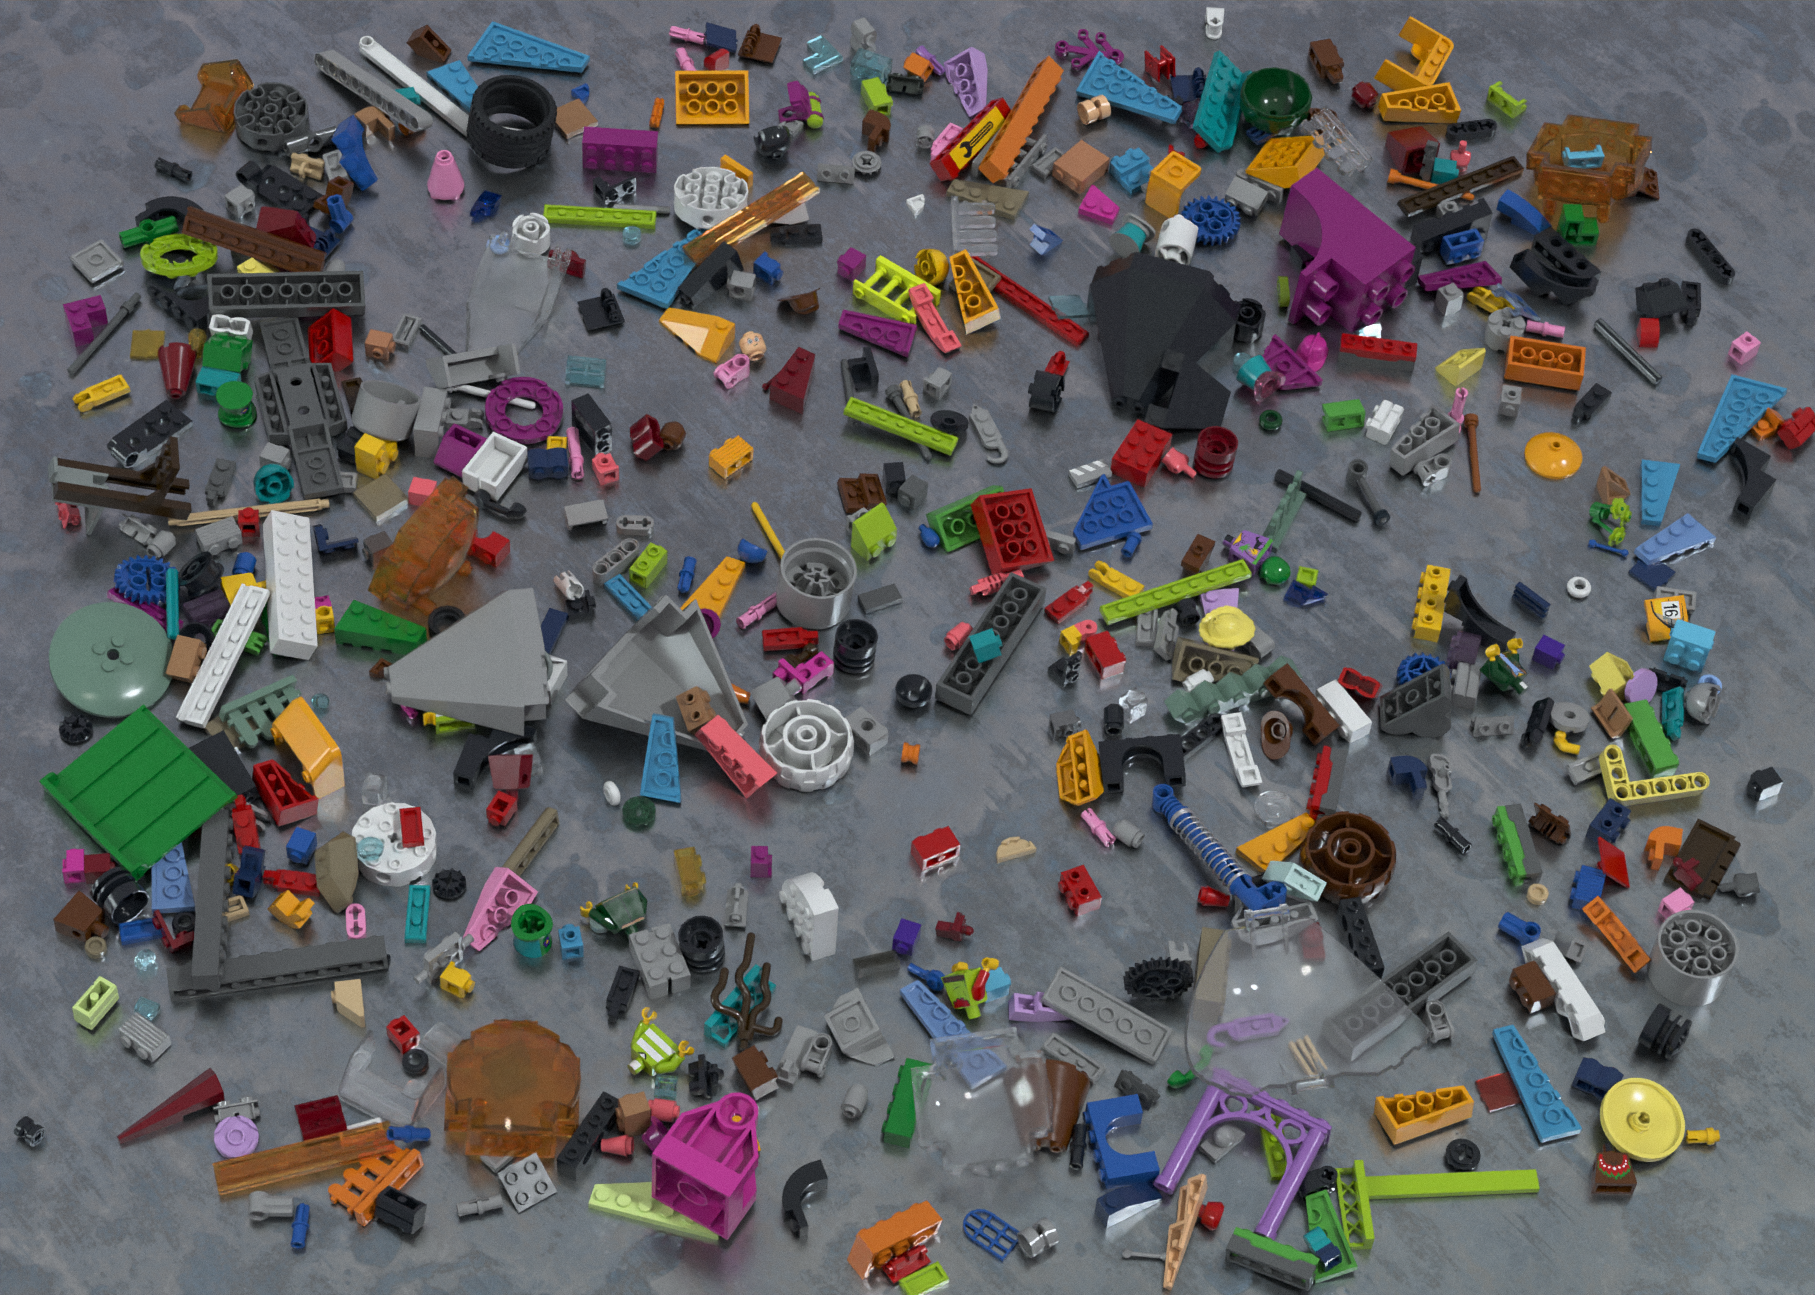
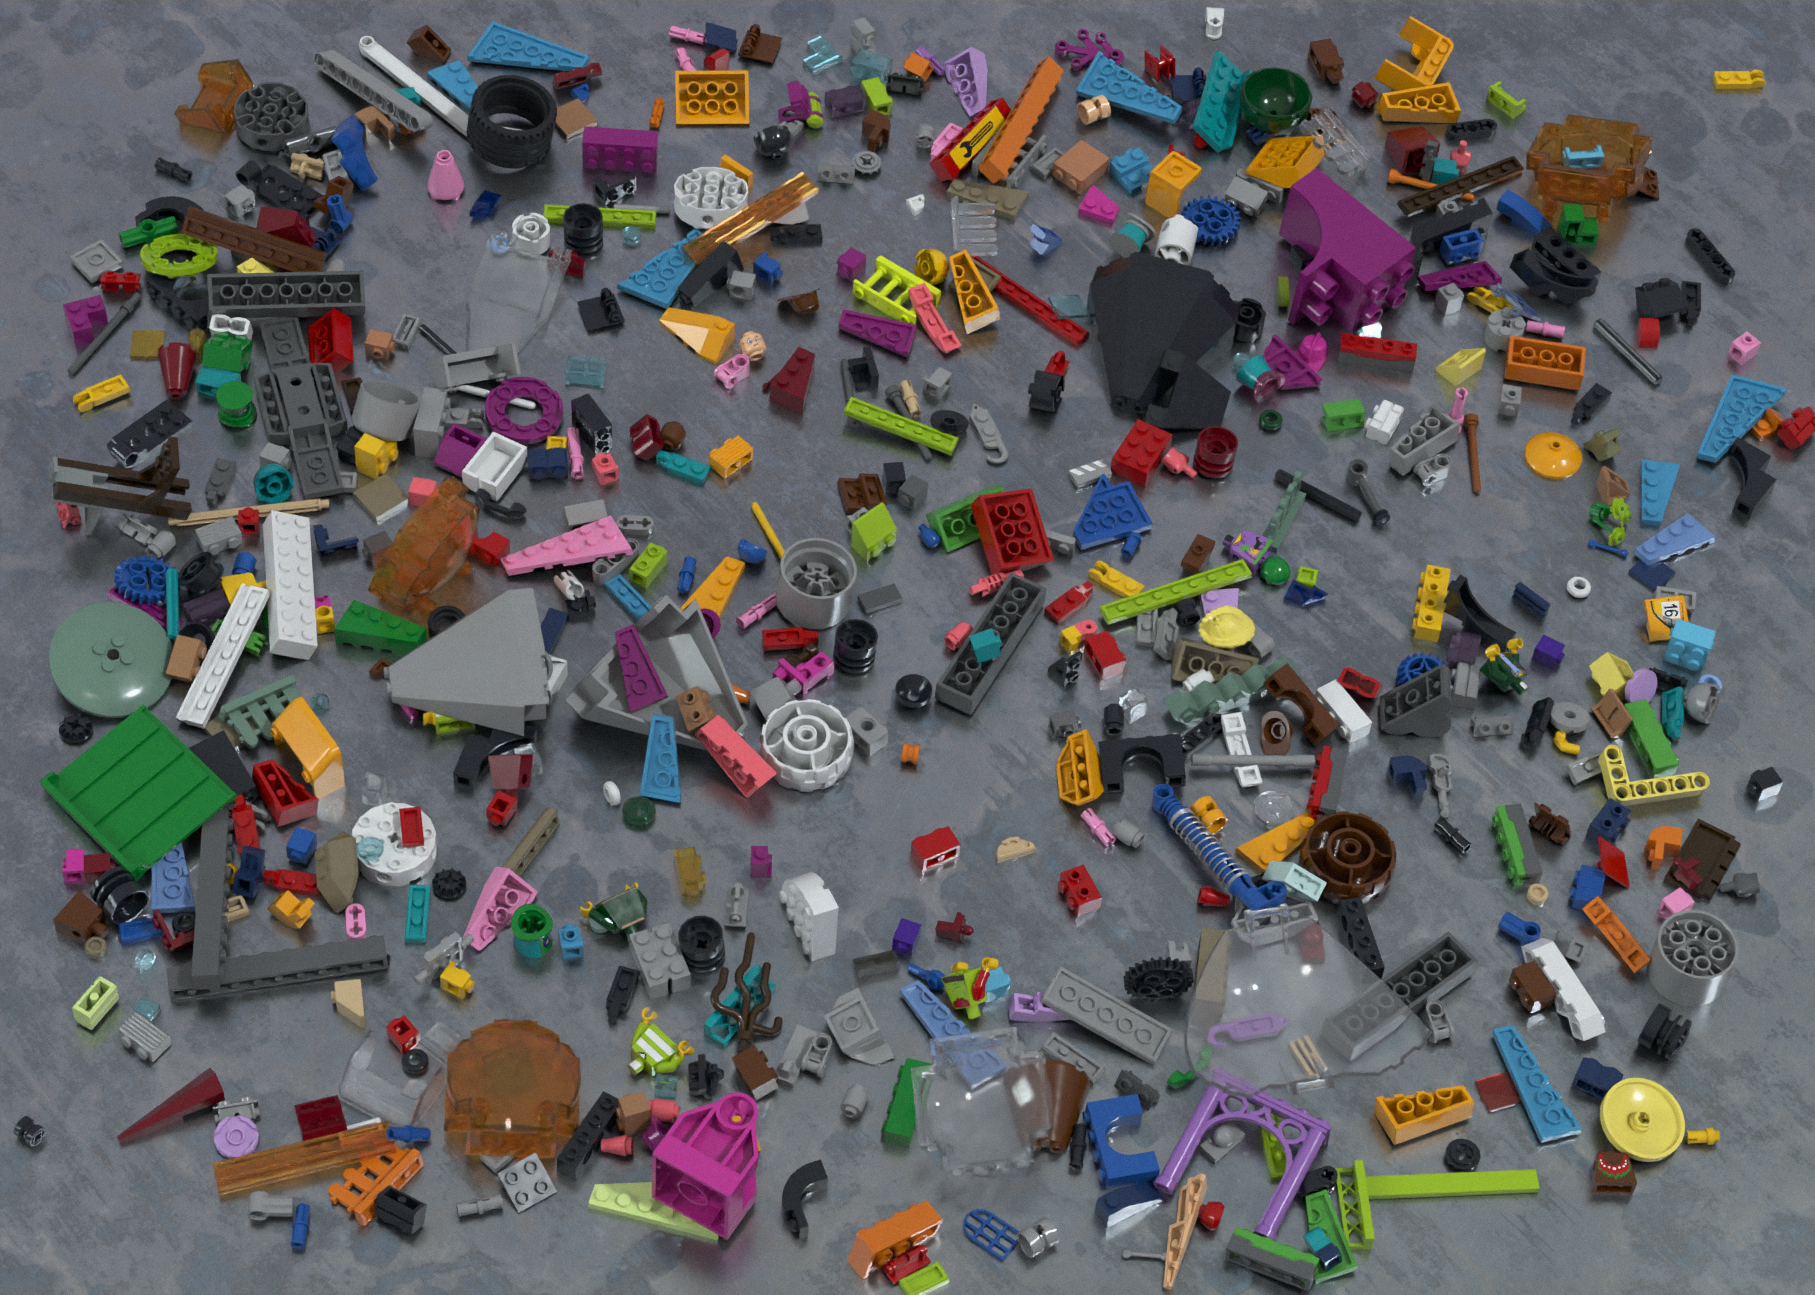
(111, 280): none -> red hinge
(570, 548): none -> bright pink wing
(576, 76): none -> dark red hinge
(583, 228): none -> black wheel
(639, 675): none -> magenta wing
(683, 466): none -> teal hinge
(845, 101): none -> clear purple brick
(1209, 814): none -> light orange wheel
(1297, 760): none -> light grey piece
(1604, 444): none -> olive brick
(1738, 79): none -> yellow hinge

